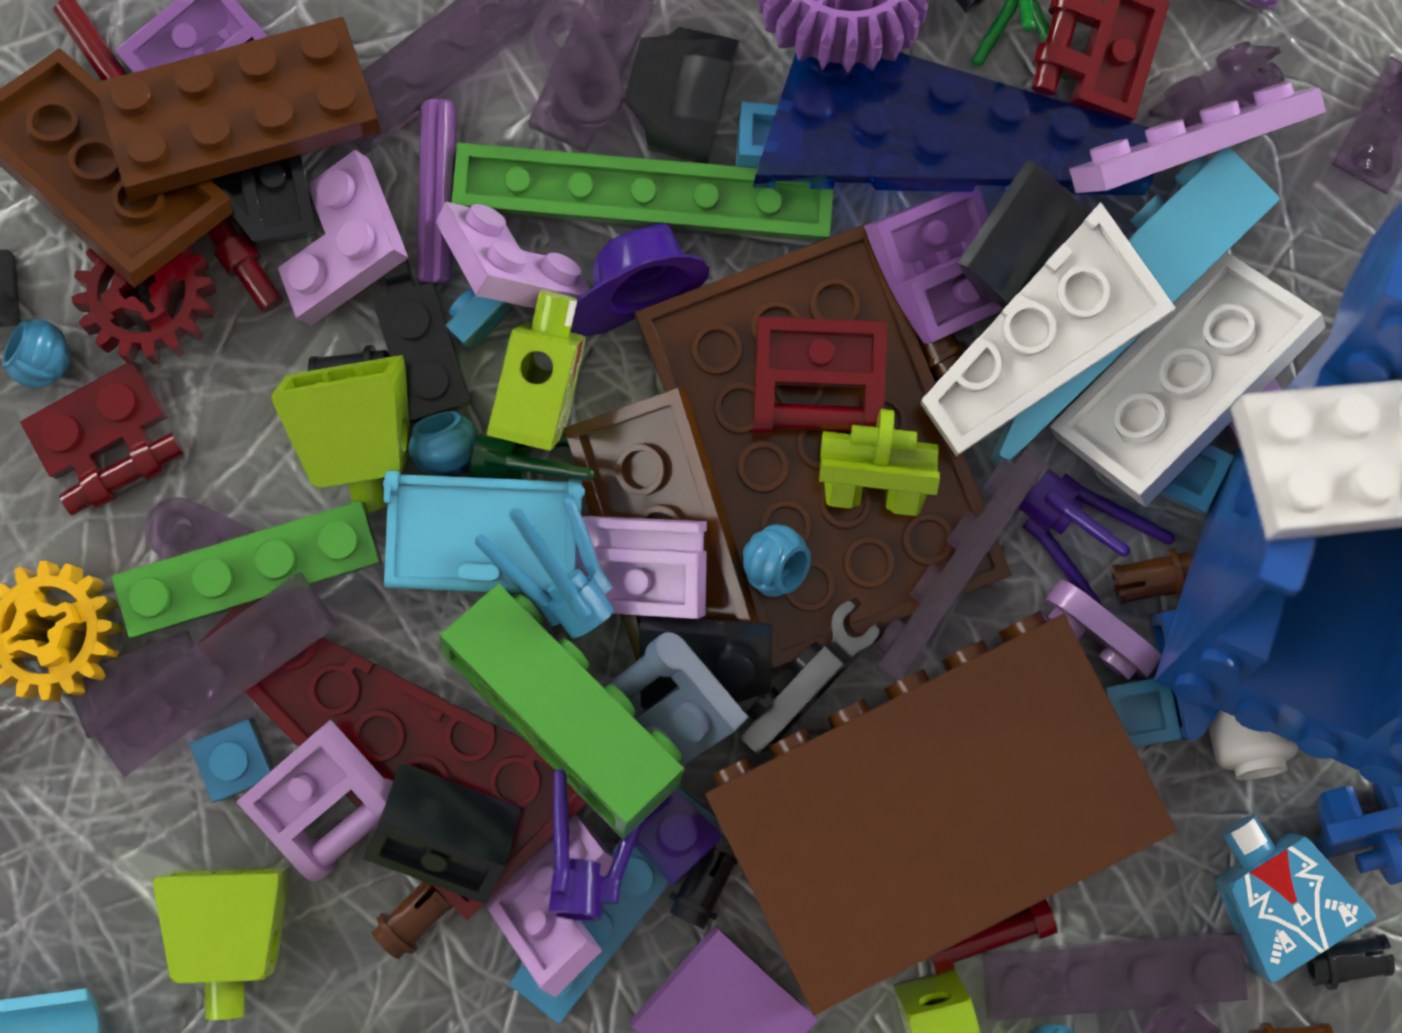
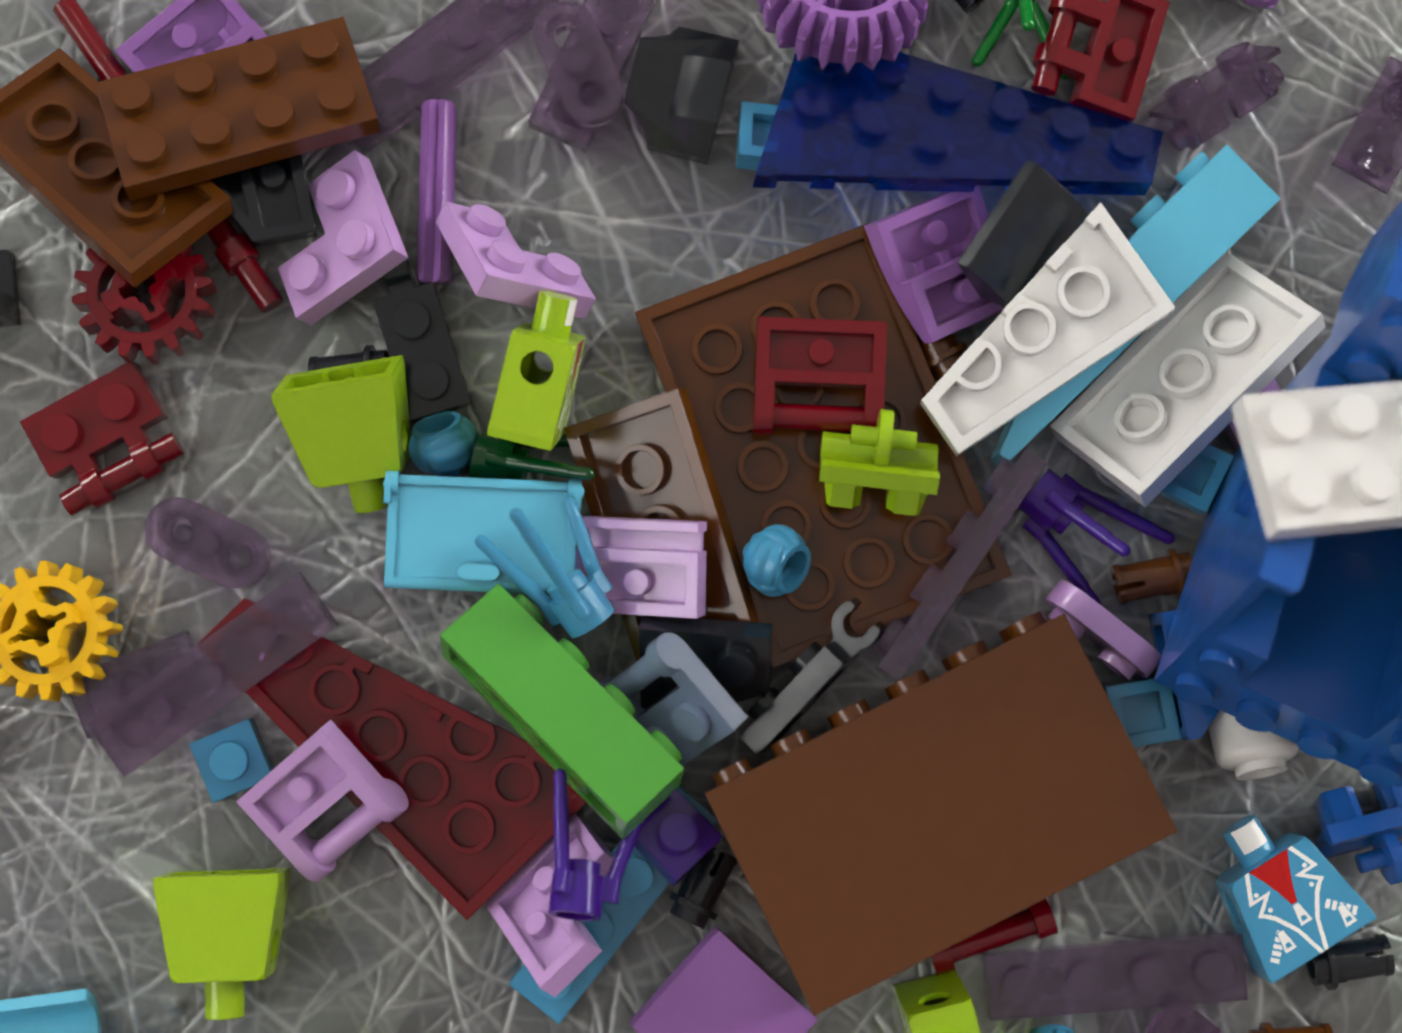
(36, 354): dark azure piece -> none
(245, 569): bright green plate -> none
(410, 920): reddish brown pin -> none
(444, 833): black panel -> none
(475, 318): dark azure plate -> none
(635, 274): dark purple piece -> none
(637, 192): bright green plate -> none
(1174, 144): lavender plate -> none

